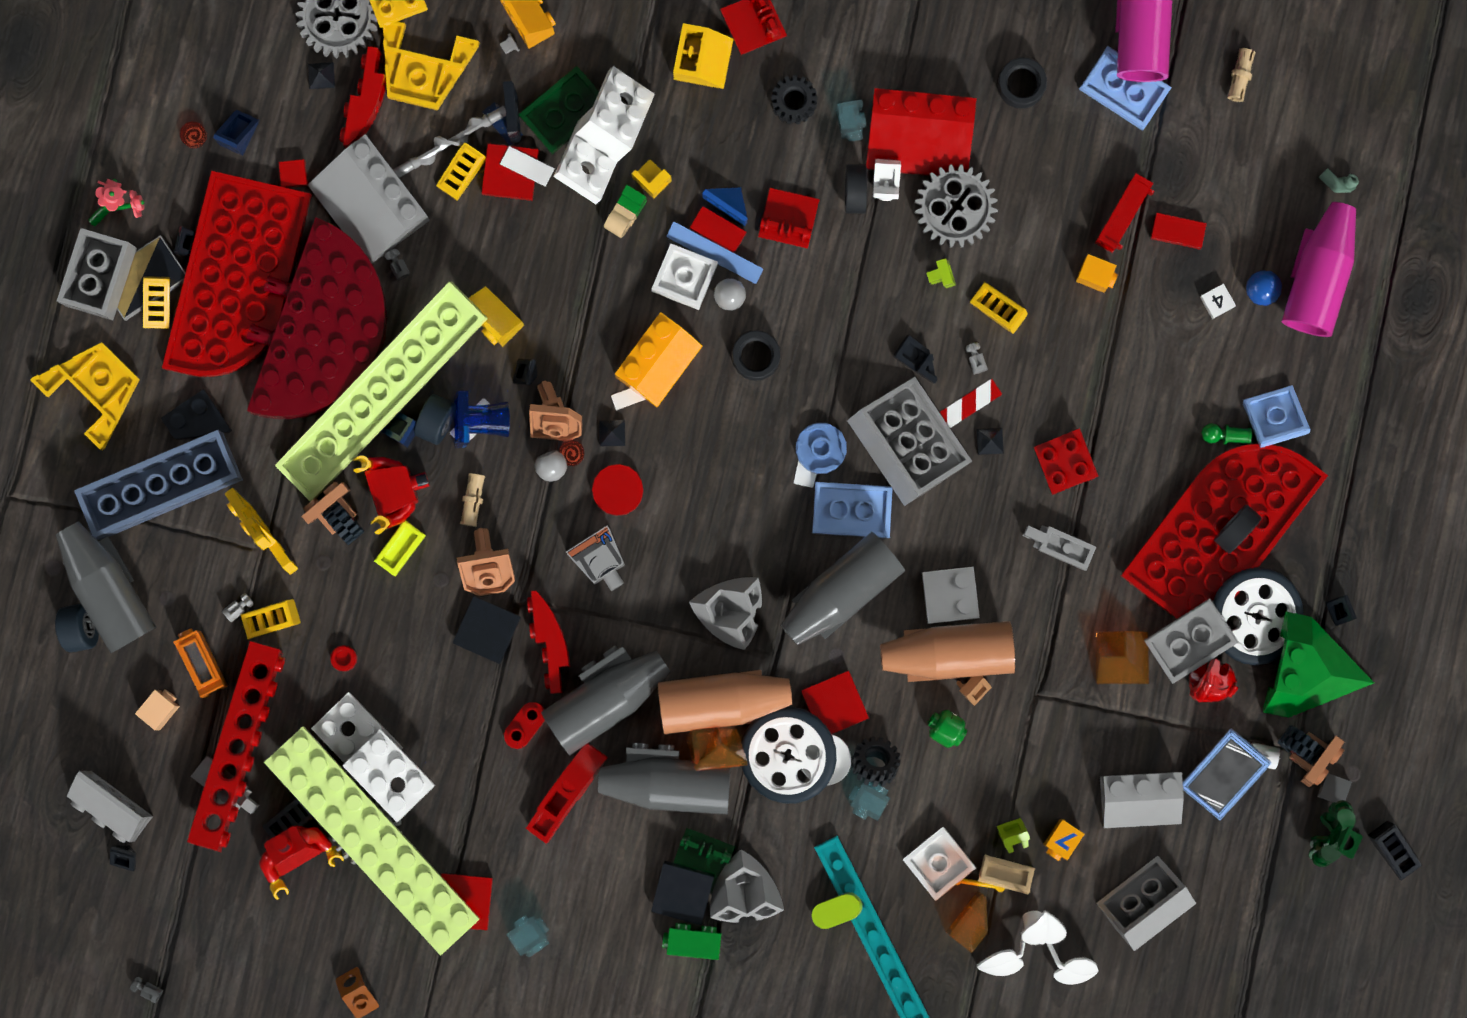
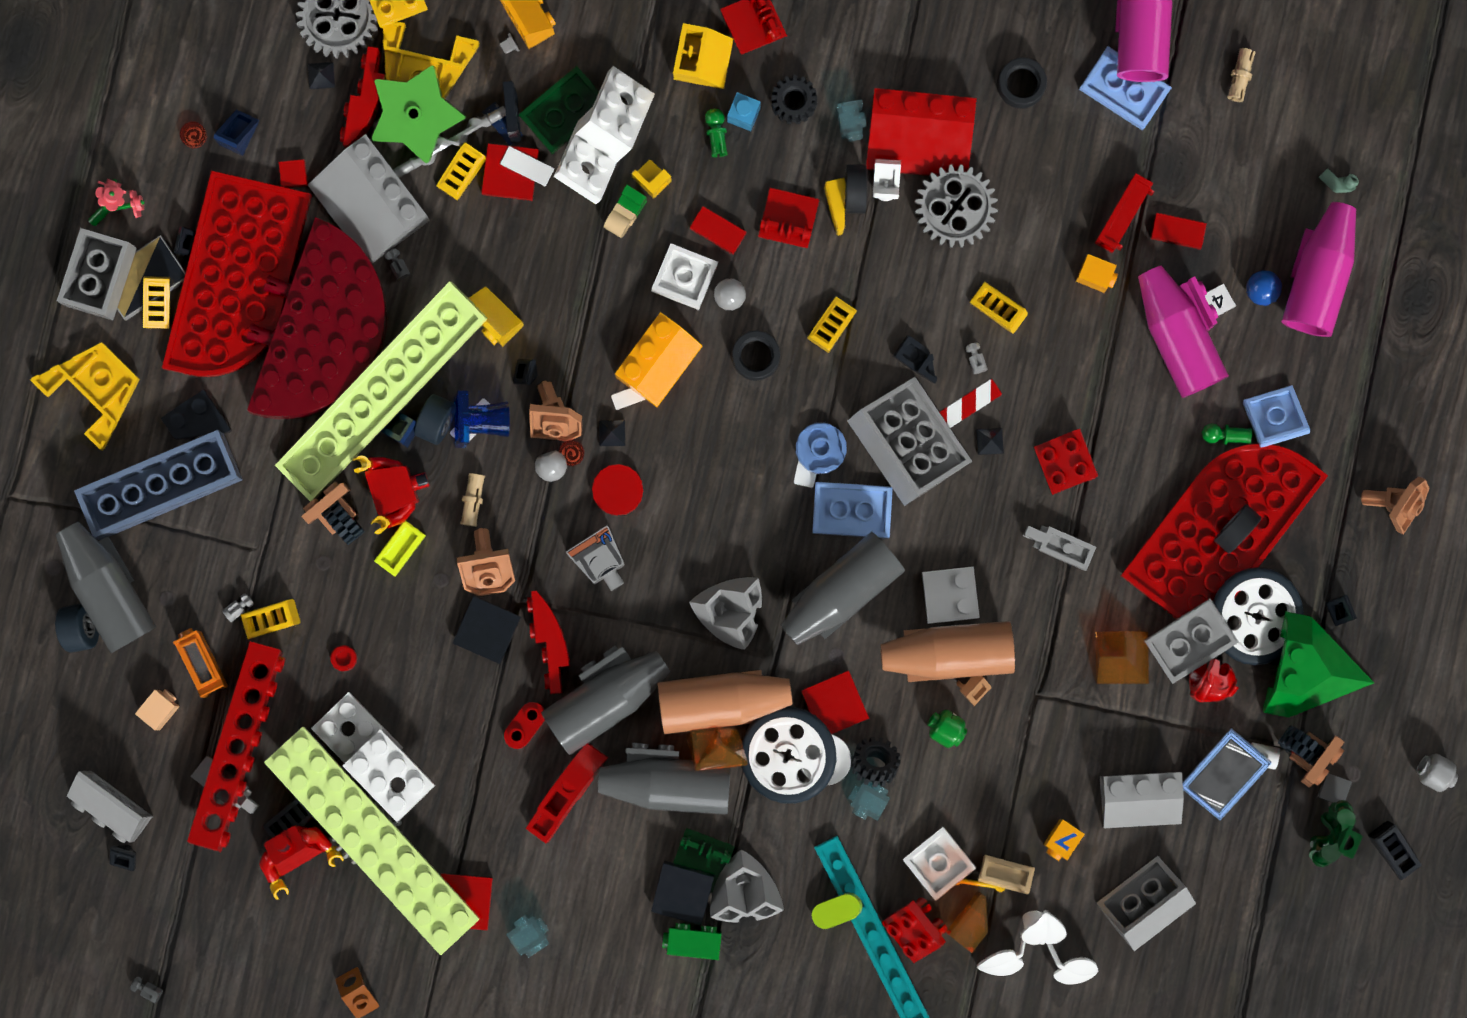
(257, 529): yellow wing -> none
(433, 118): none -> bright green plate
(715, 119): none -> green pin
(715, 252): medium blue sticker -> none
(728, 201): blue slope -> none
(743, 111): none -> dark azure brick
(820, 341): none -> yellow slope
(836, 200): none -> yellow slope
(914, 930): none -> red plate
(942, 274): lime tile -> none
(1013, 833): lime tile -> none
(1180, 327): none -> dark pink piece
(1402, 503): none -> nougat piece
(1437, 772): none -> light grey head

